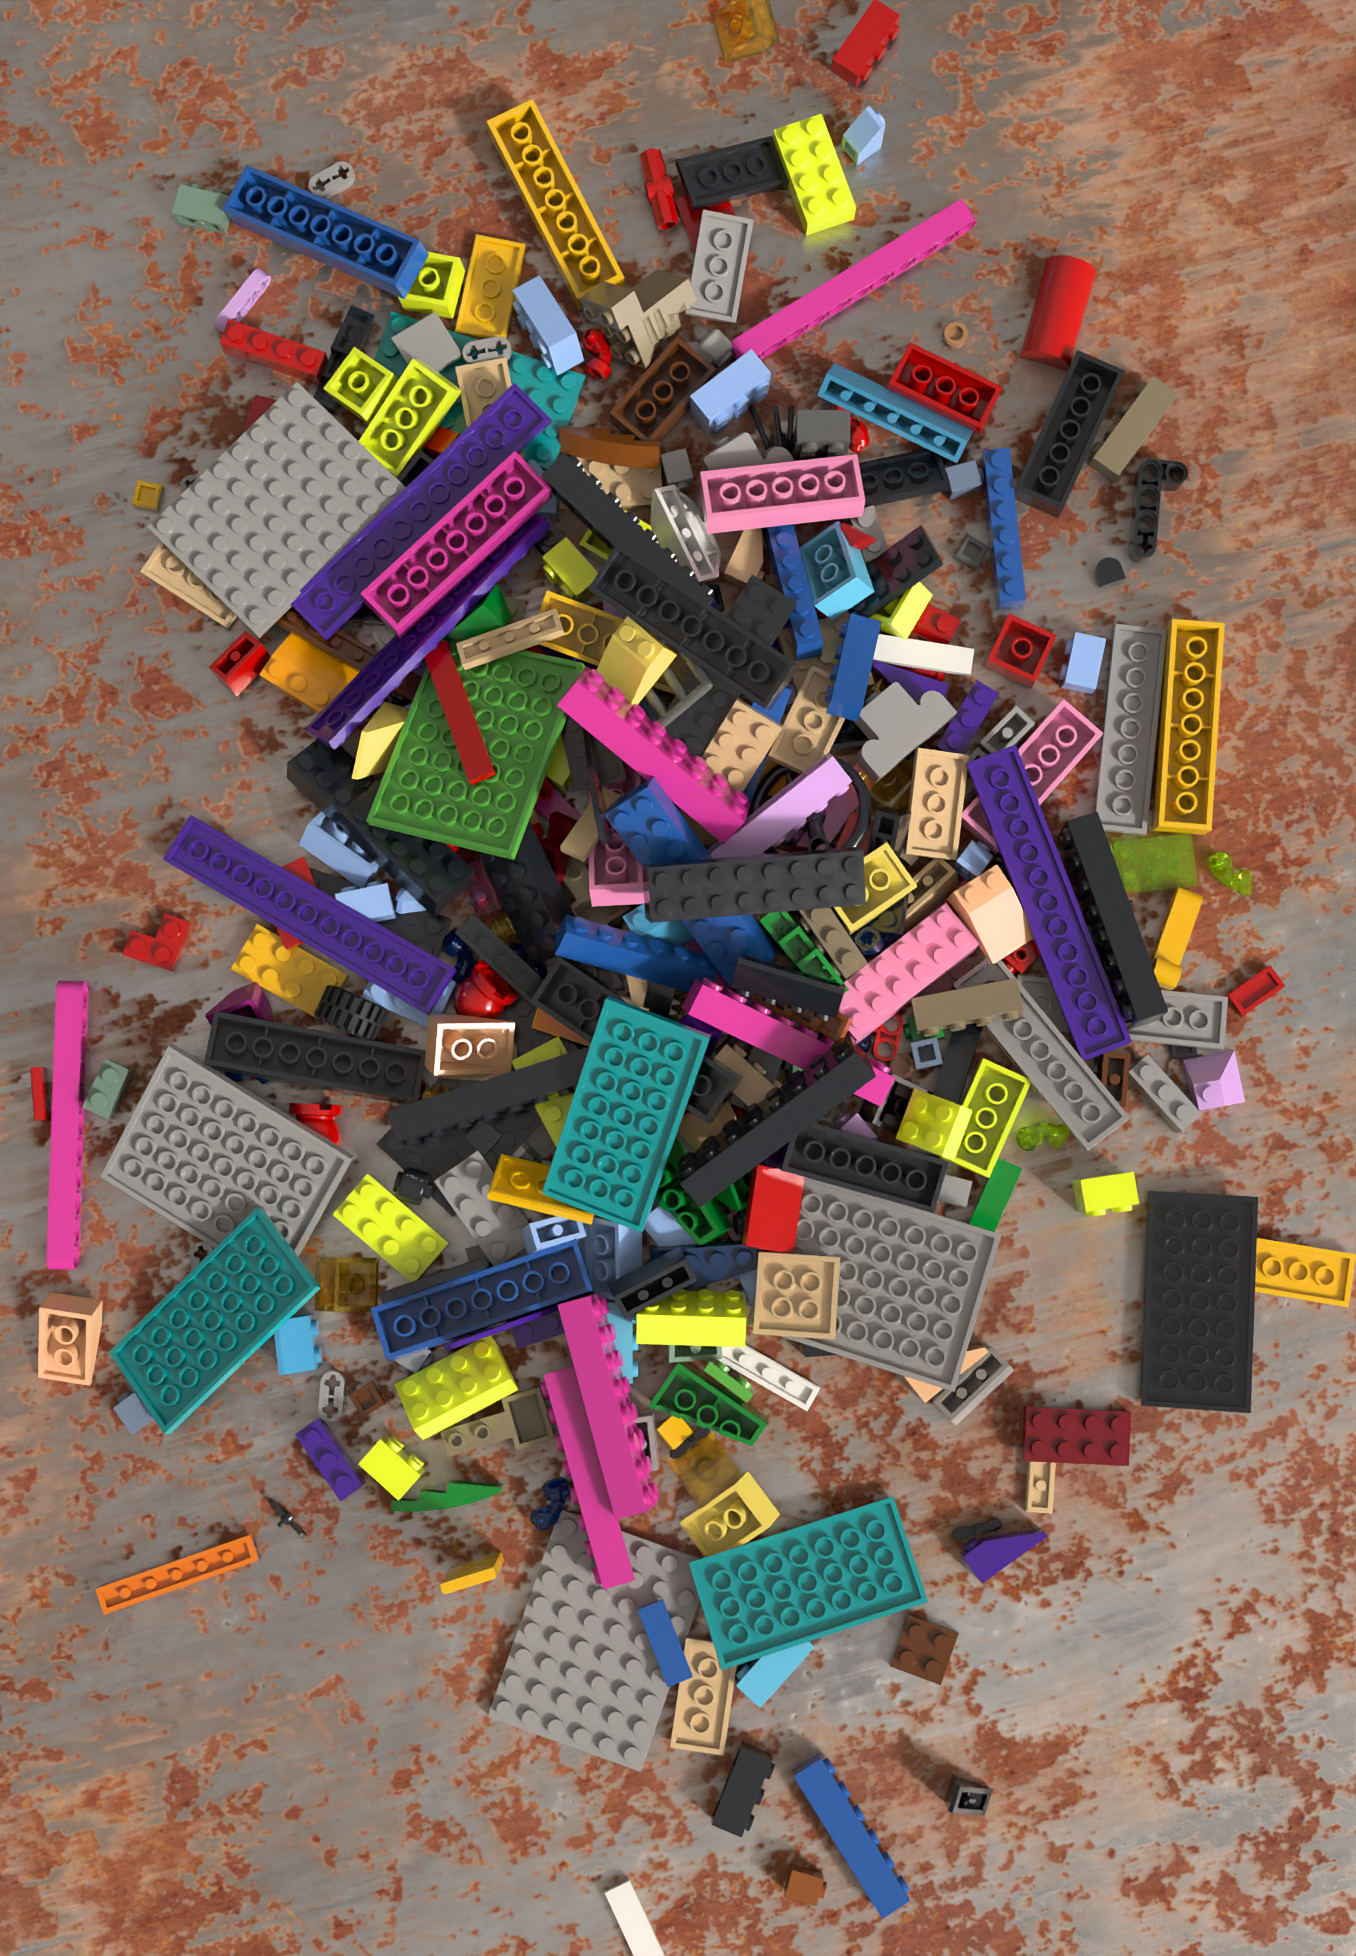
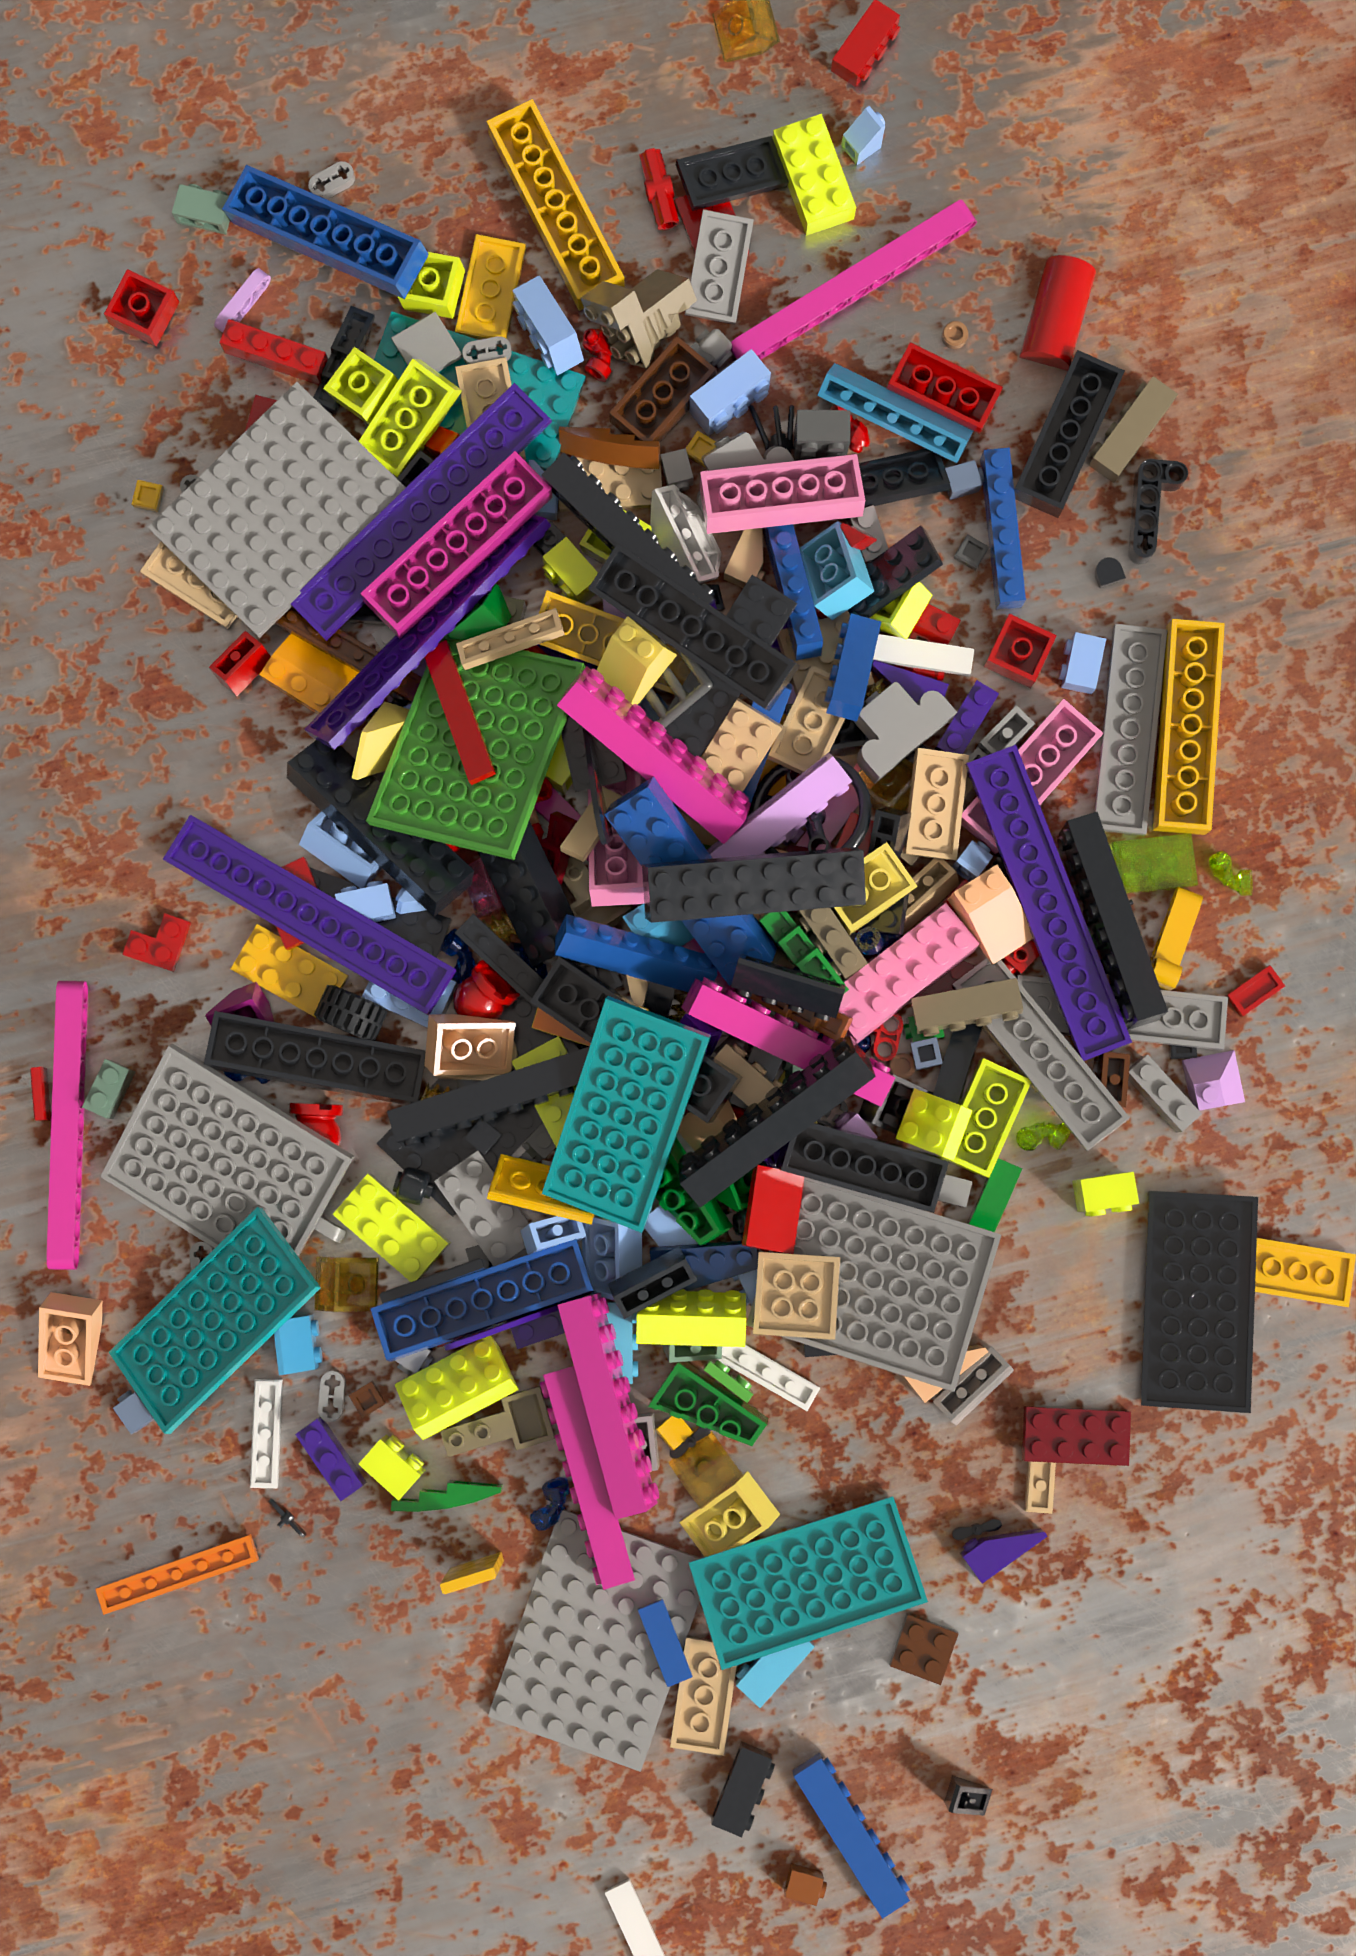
(141, 307): none -> red brick
(266, 1433): none -> white tile
(330, 1229): none -> light grey beam
(699, 446): none -> yellow tile

